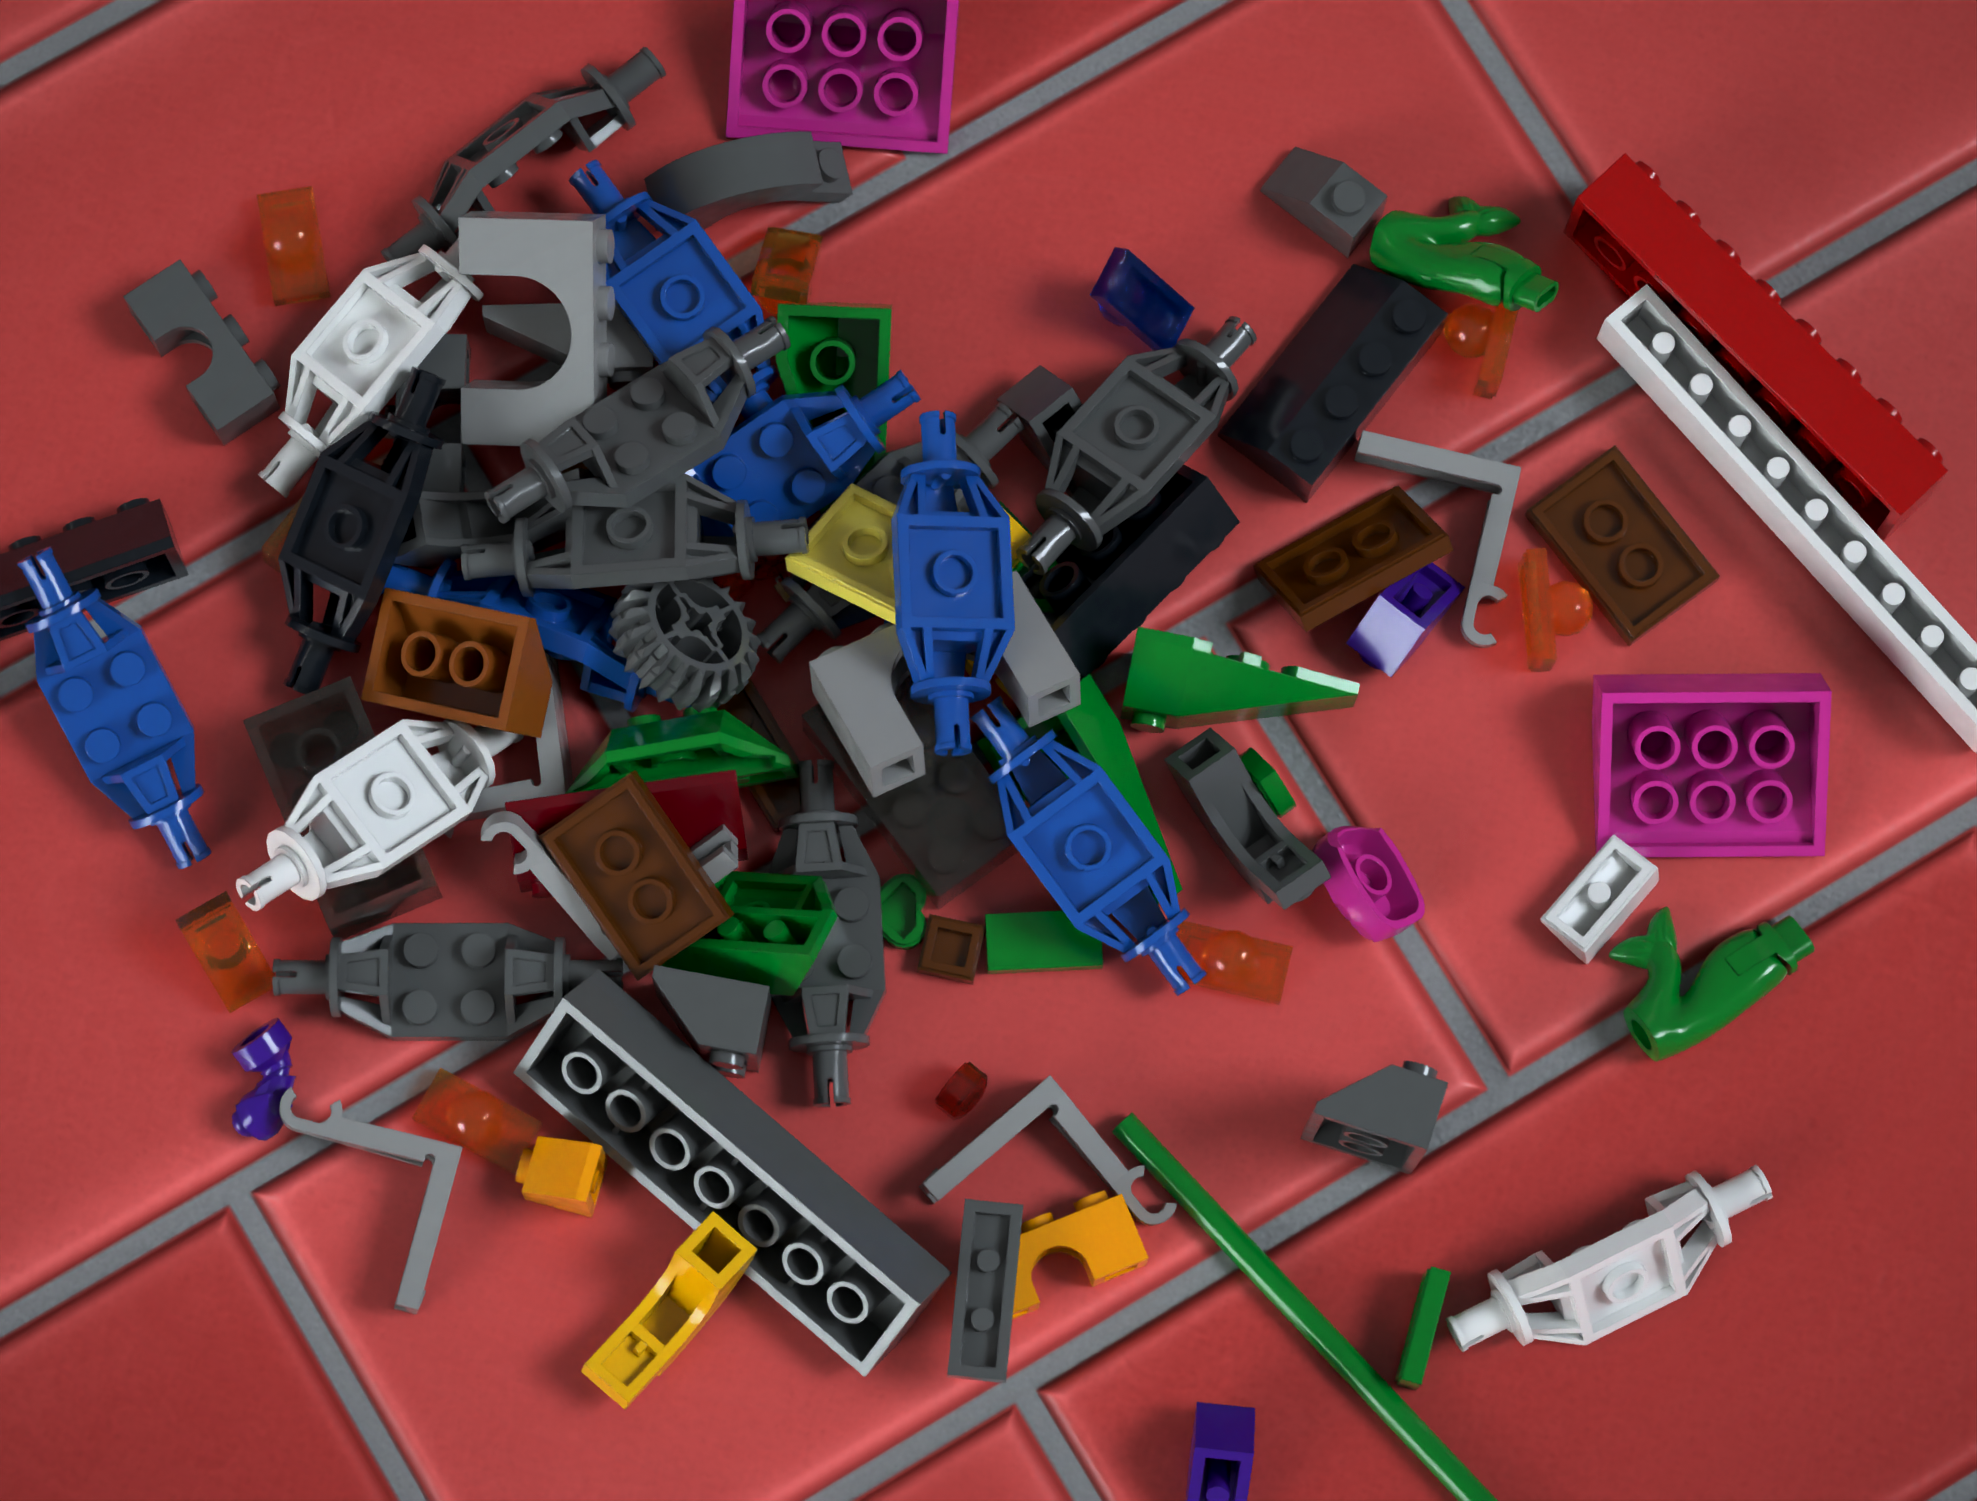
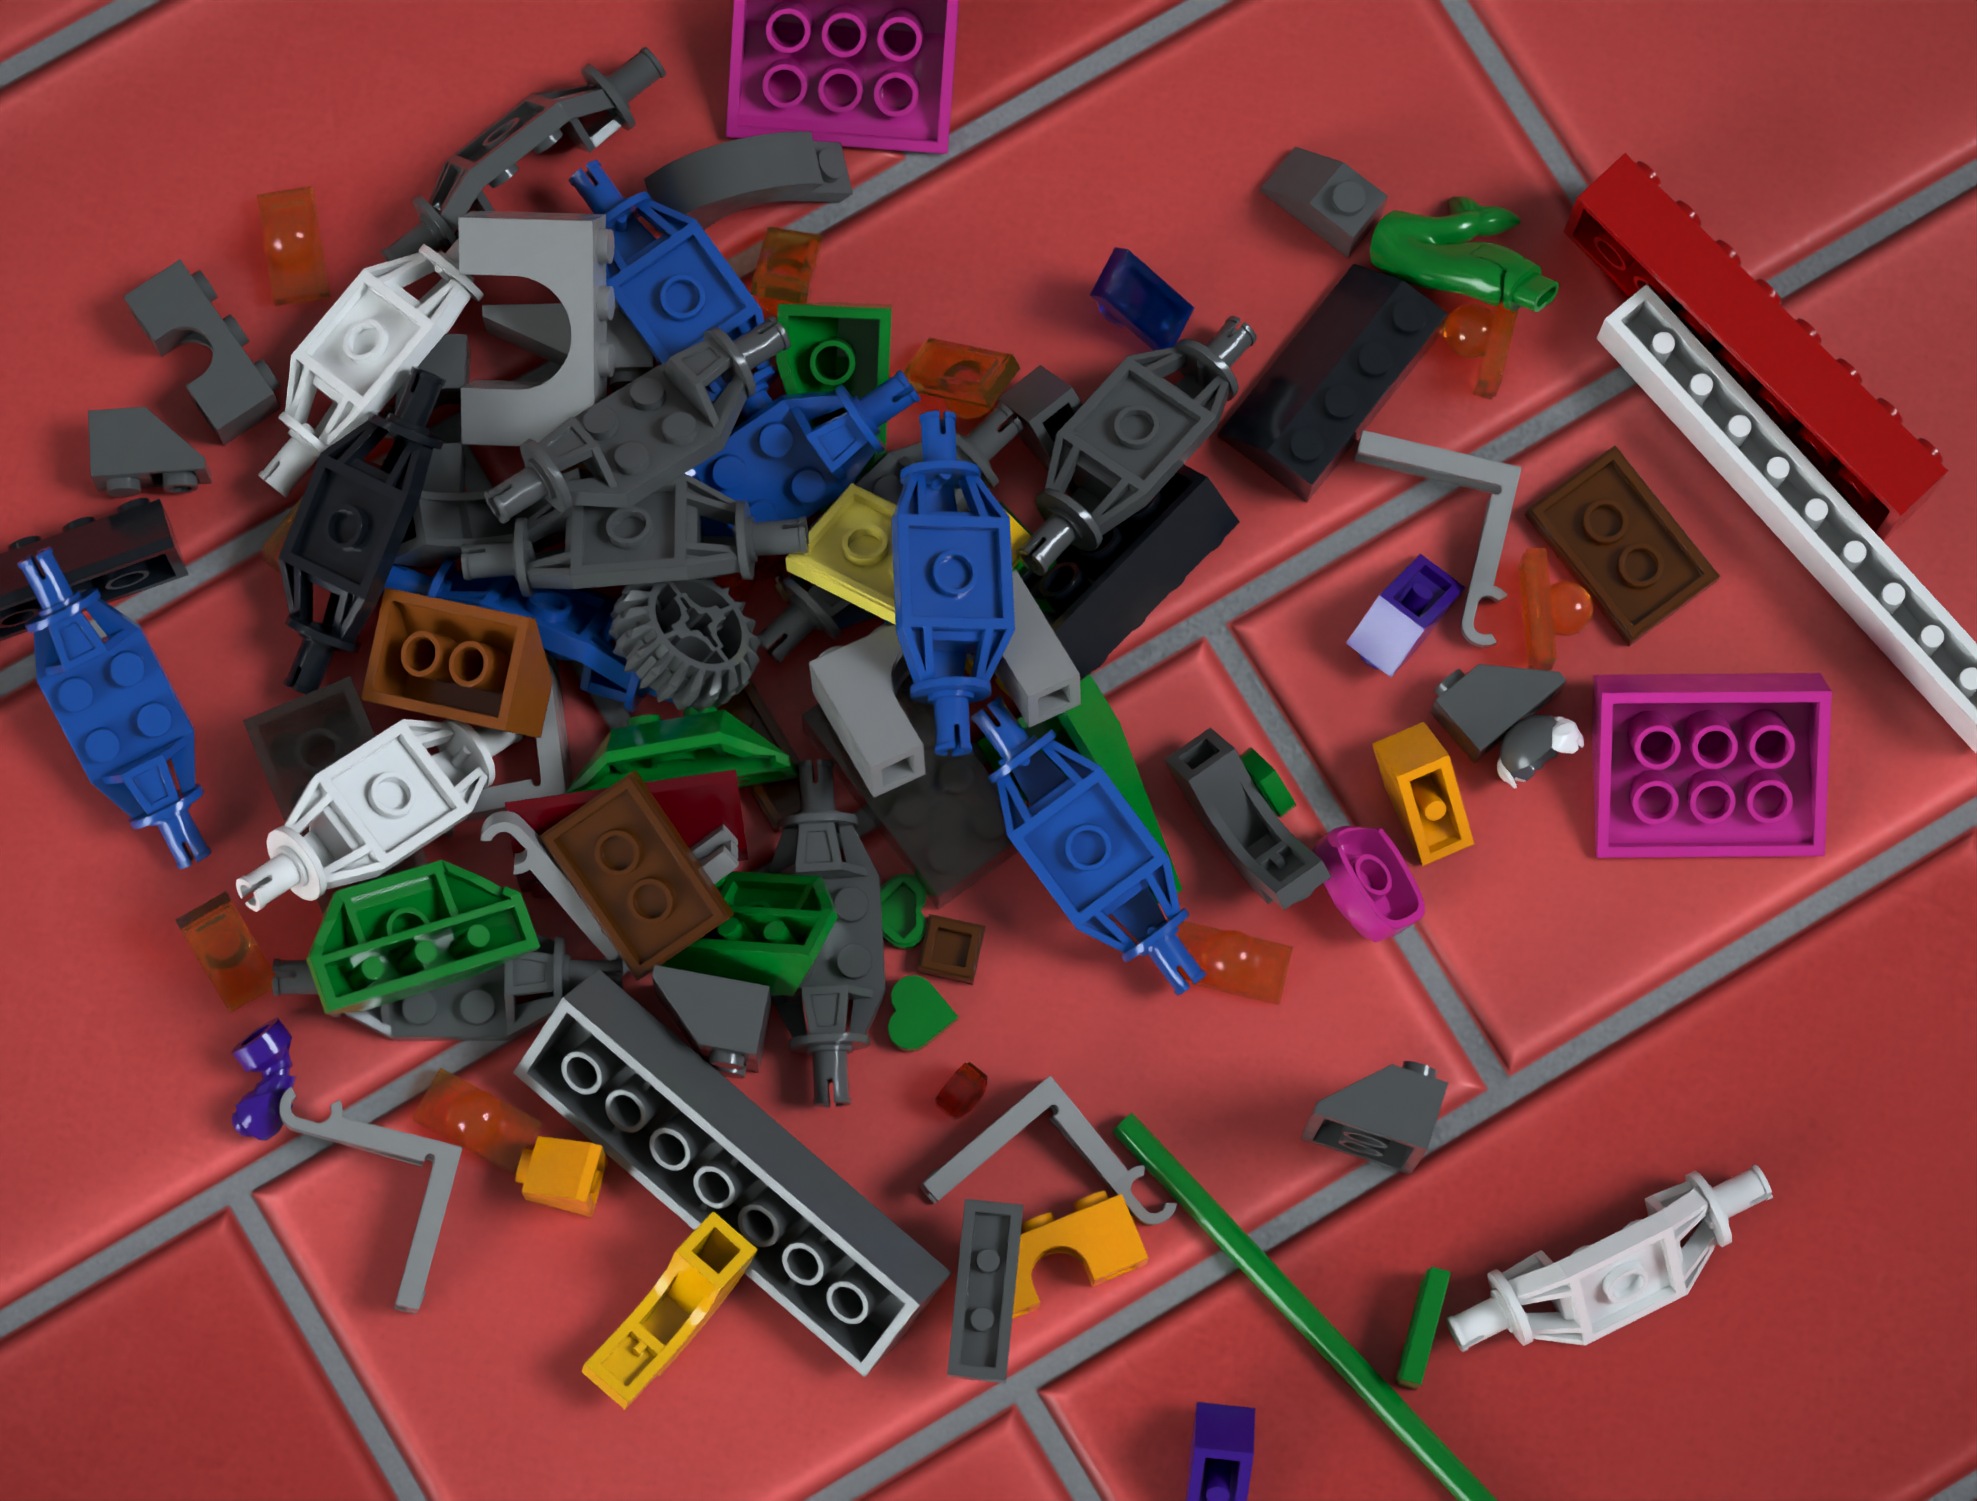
(140, 451): none -> dark grey slope
(414, 936): none -> green wedge
(918, 1014): none -> green tile
(961, 375): none -> clear orange tile
(1038, 943): green tile -> none
(1184, 685): green wedge -> none
(1352, 558): reddish brown tile -> none
(1424, 792): none -> light orange slope
(1489, 701): none -> dark grey slope
(1533, 743): none -> dark grey hair
(1601, 898): white slope -> none
(1726, 985): green piece -> none

